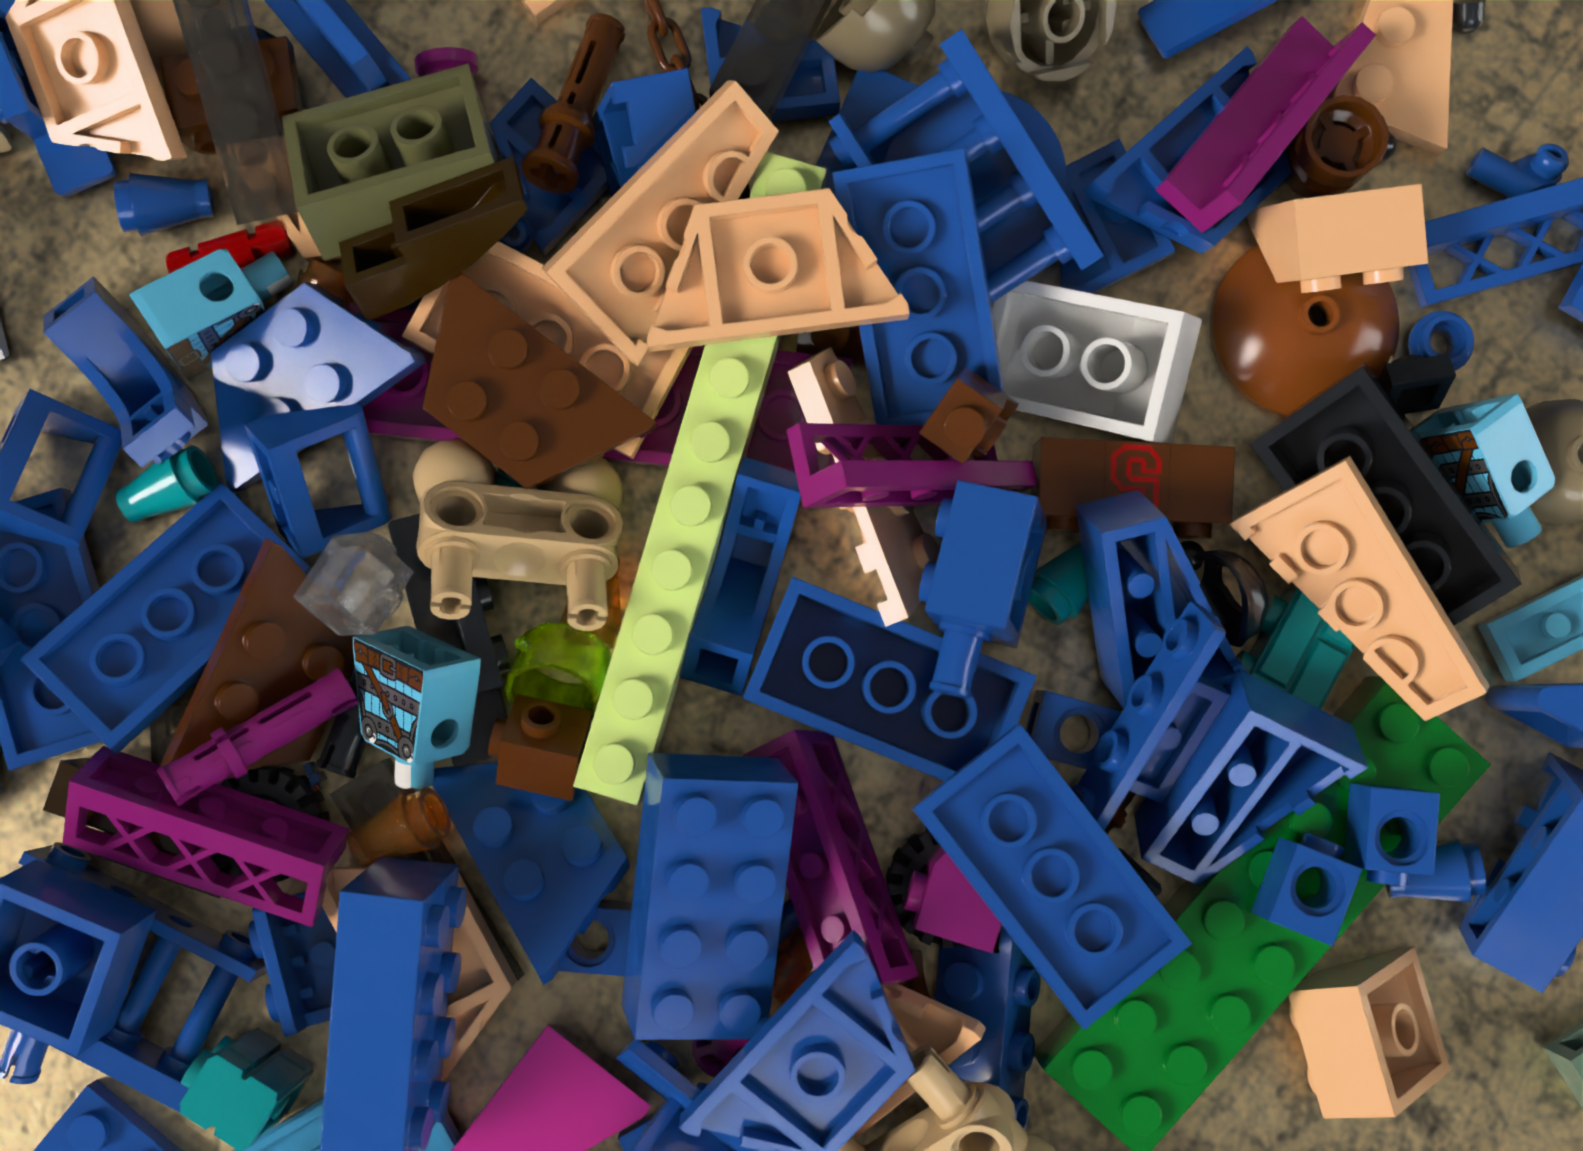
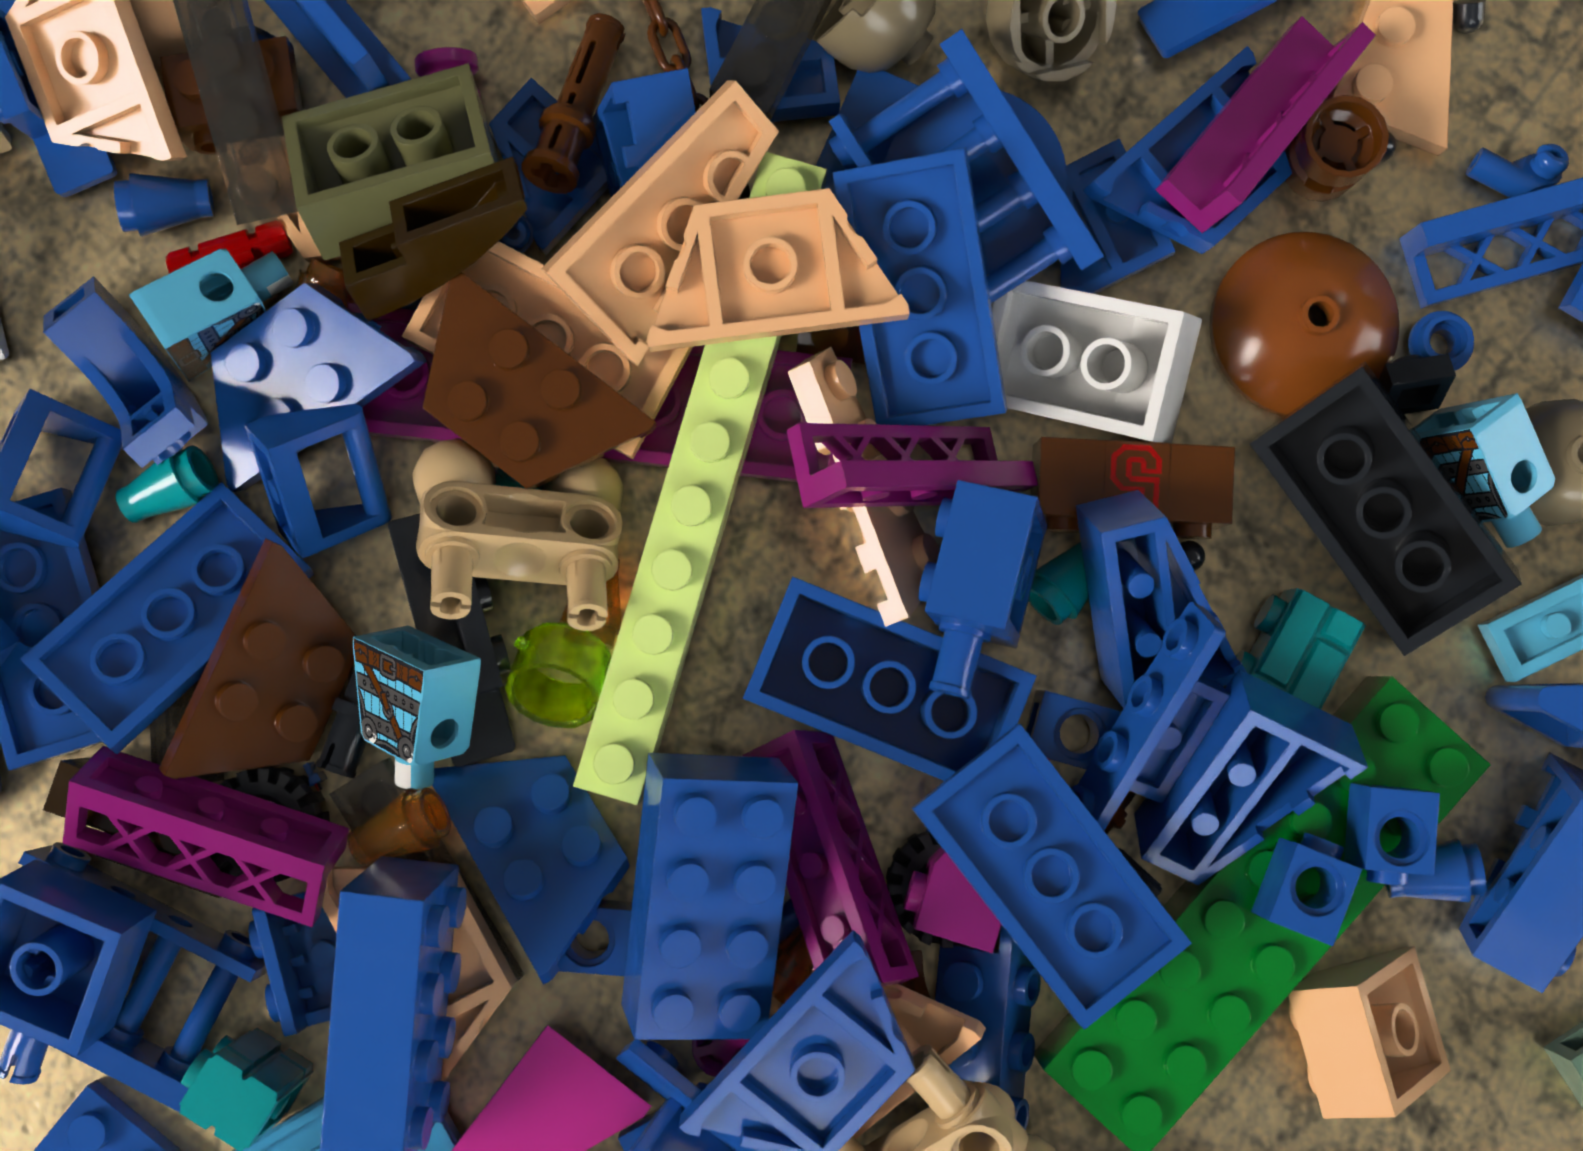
(247, 742): magenta pin -> none
(355, 583): clear brick -> none
(540, 746): reddish brown brick -> none
(743, 577): blue arch -> none
(969, 417): reddish brown brick -> none
(1237, 620): black piece -> none
(1343, 235): light nougat slope -> none
(1357, 571): light nougat wing -> none

